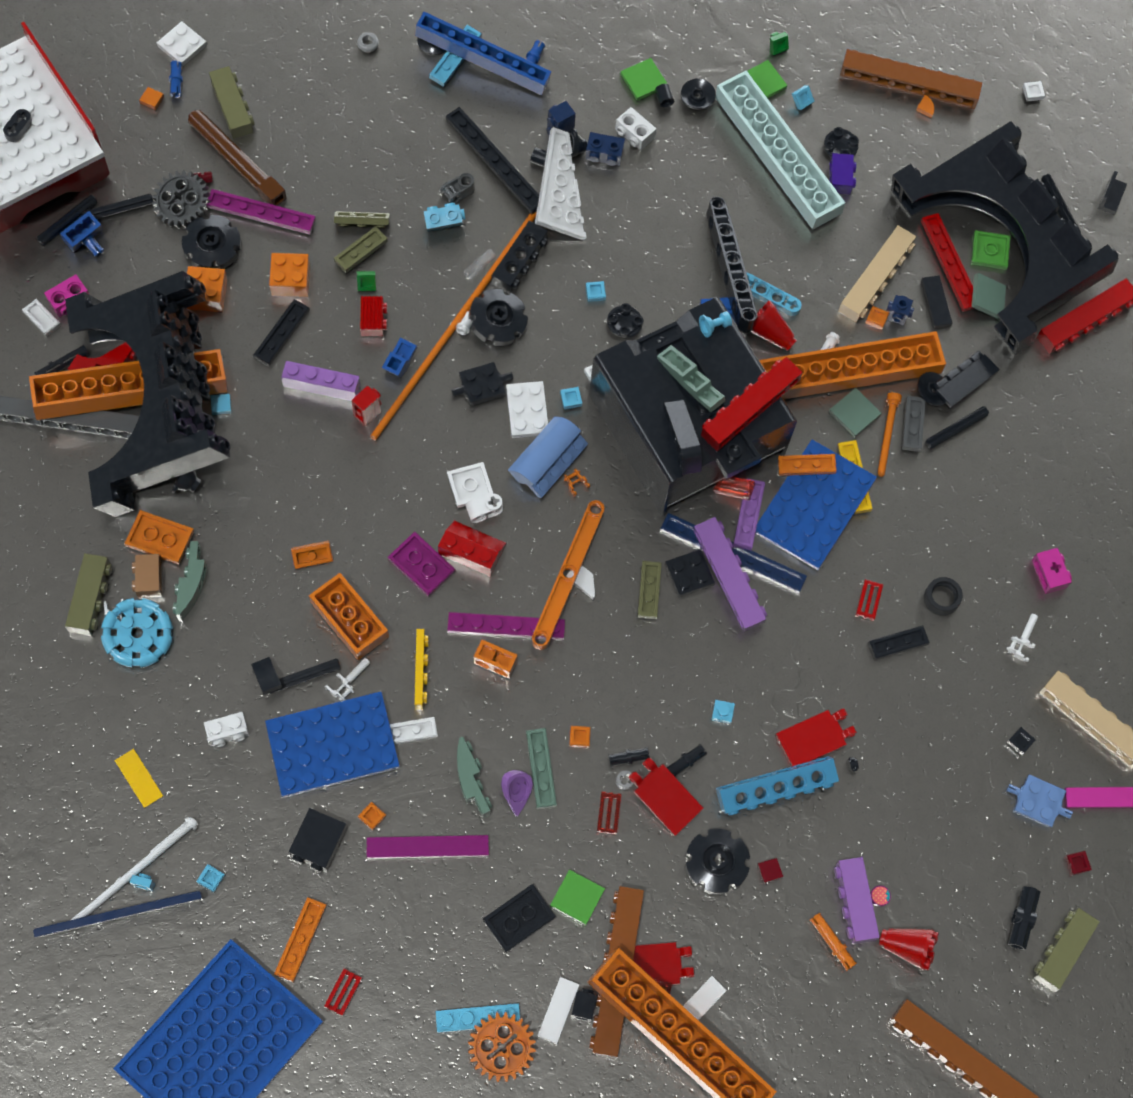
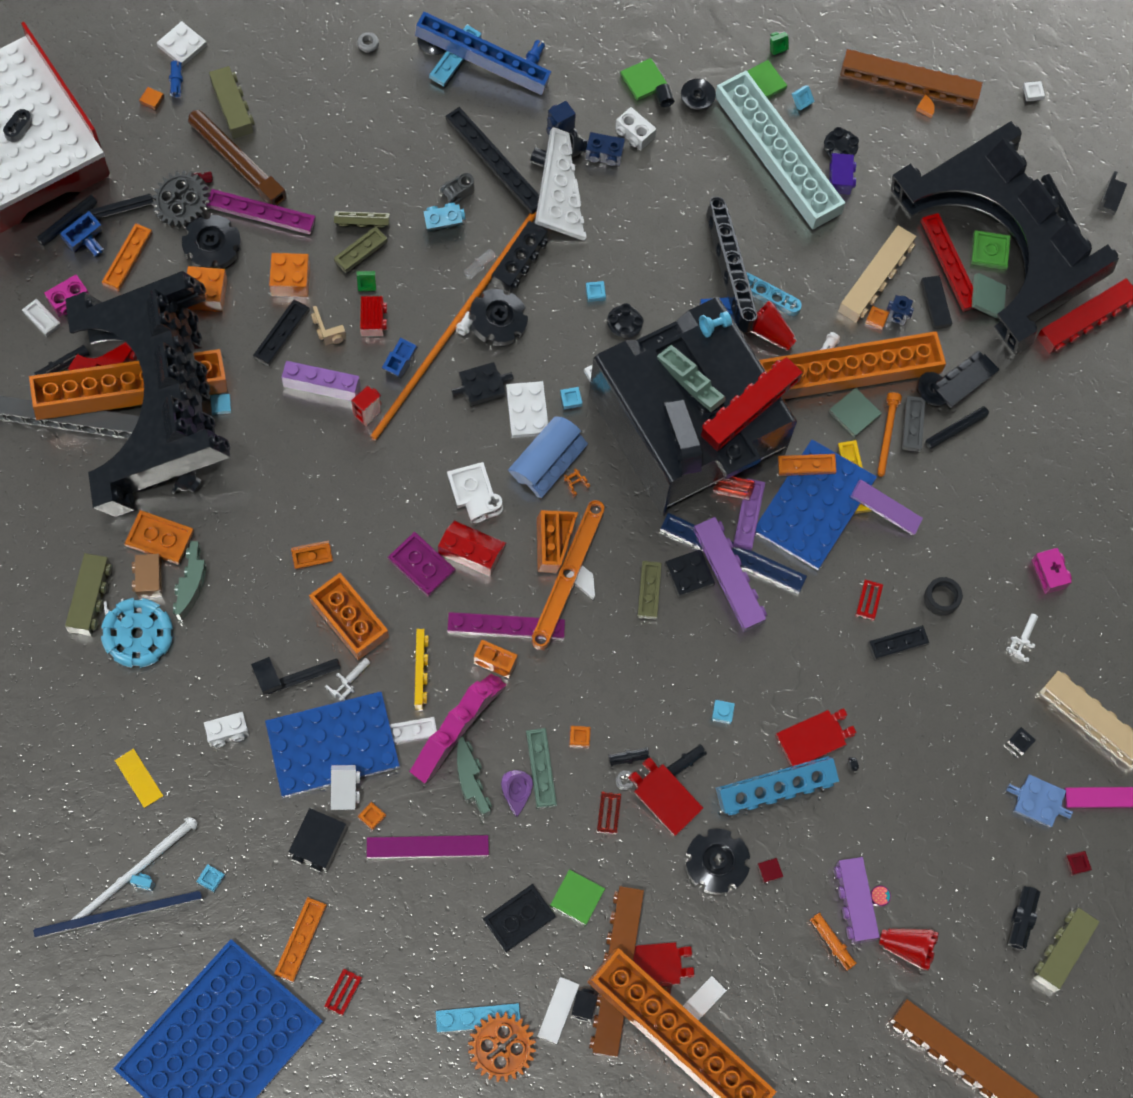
(127, 257): none -> orange tile
(329, 336): none -> tan bracket
(344, 787): none -> white brick
(454, 726): none -> dark pink arch
(552, 538): none -> orange wedge
(886, 507): none -> medium lavender tile

